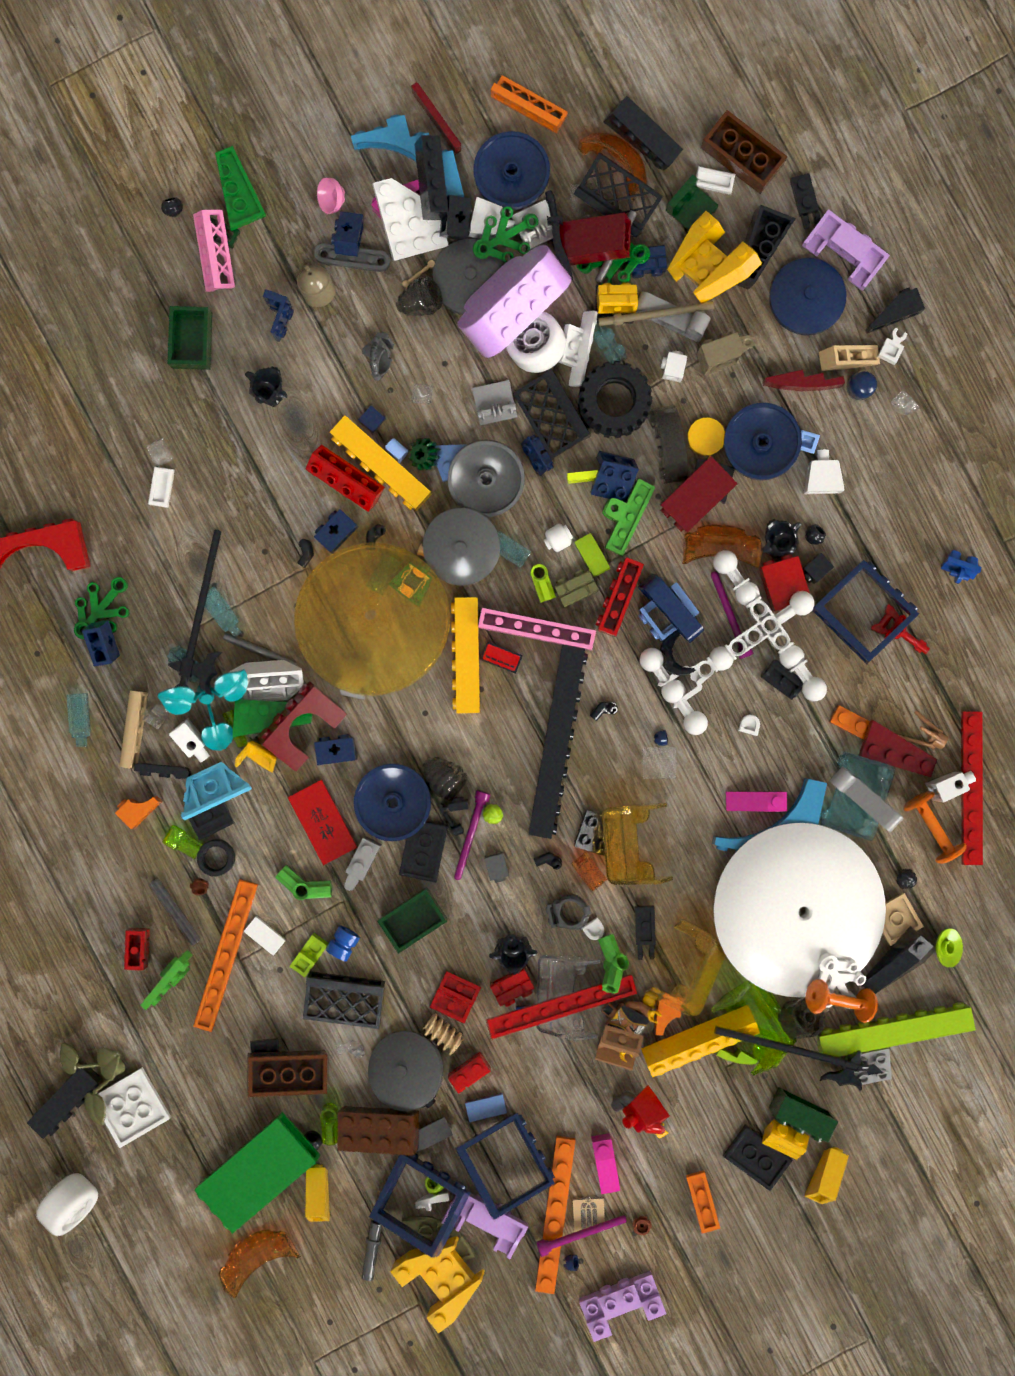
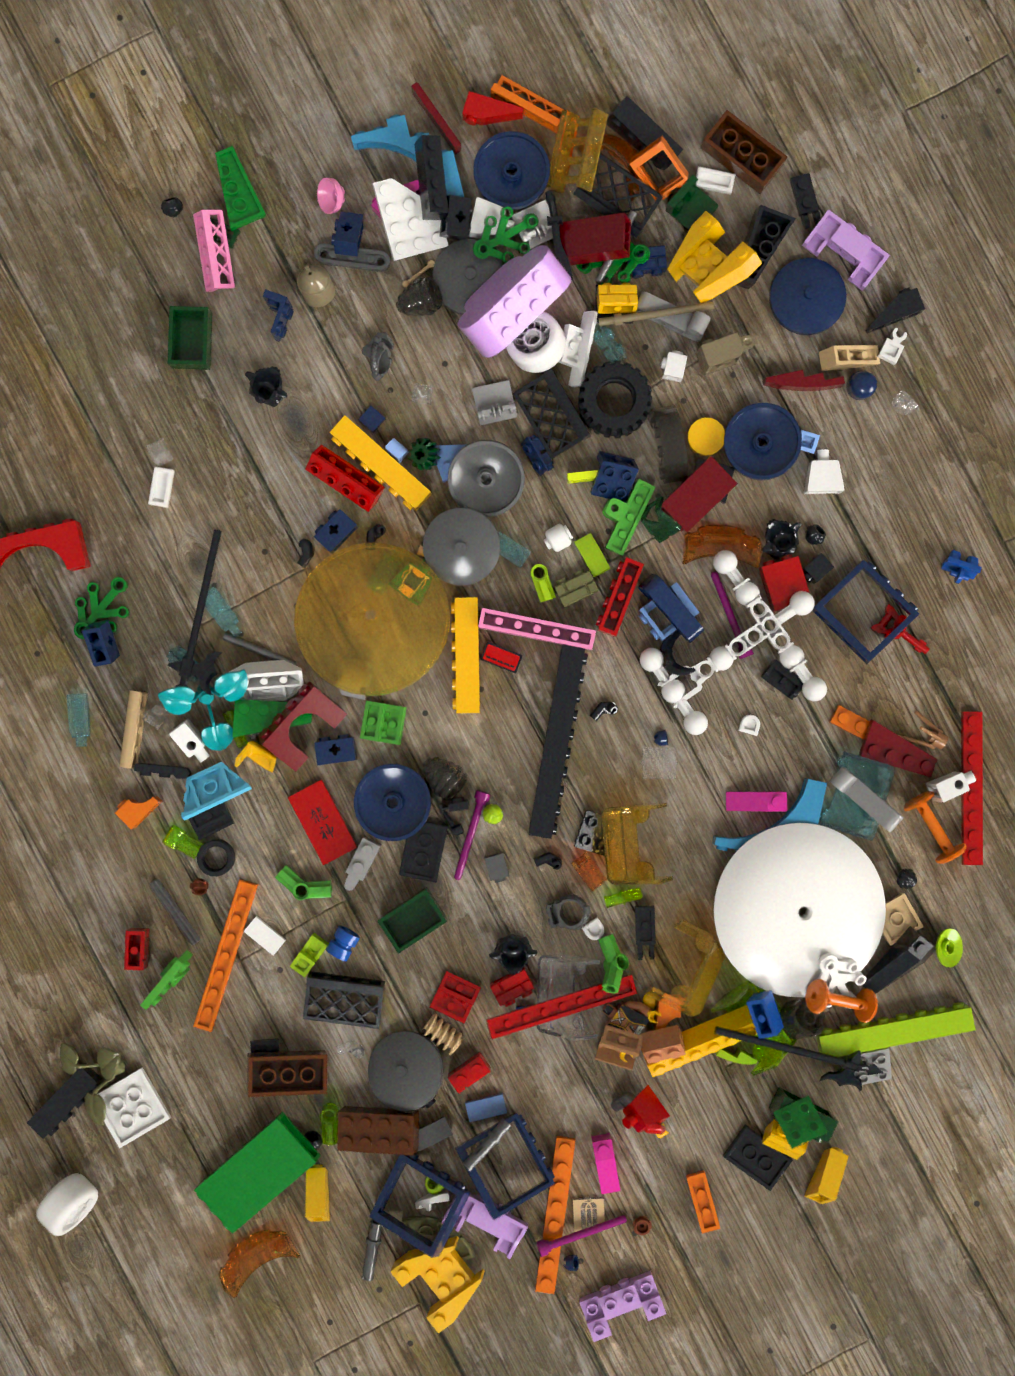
(383, 722): none -> bright green slope
(486, 1145): none -> dark grey pin
(487, 110): none -> red slope
(564, 146): none -> clear yellow fence
(623, 897): none -> clear neon green axle
(650, 151): none -> orange window
(663, 1044): none -> nougat brick
(664, 527): none -> clear green piece
(765, 1014): none -> blue brick
(800, 1122): none -> green hinge

